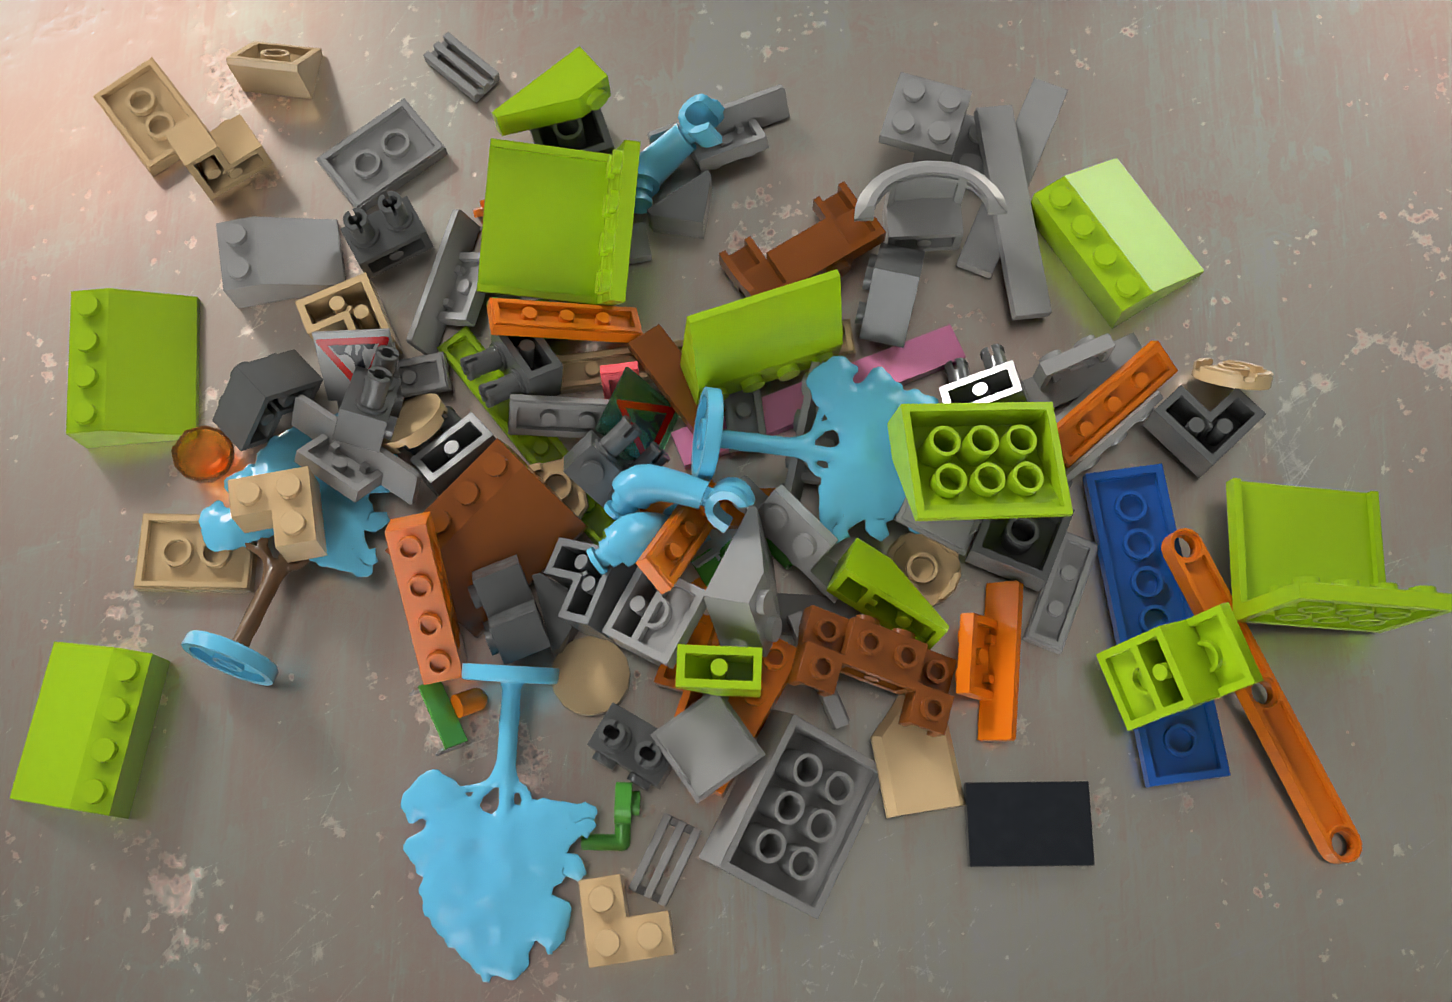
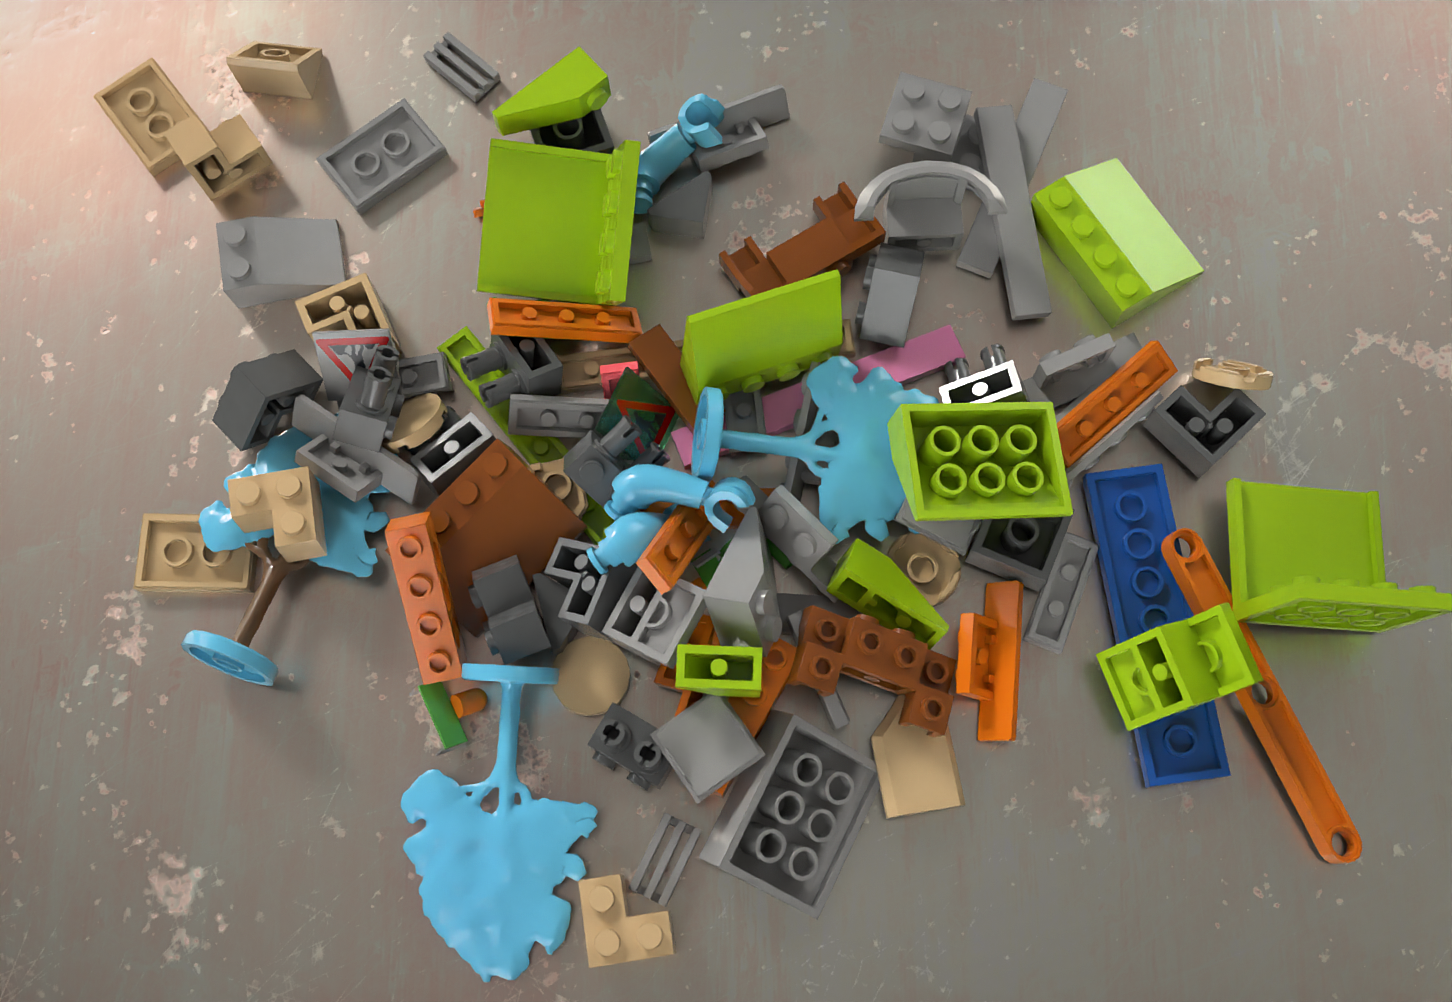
(91, 729): lime slope -> none
(132, 367): lime slope -> none
(203, 454): clear orange hair -> none
(385, 235): dark grey brick -> none
(451, 286): light grey bracket -> none
(626, 805): bright green plate -> none
(1028, 824): black tile -> none

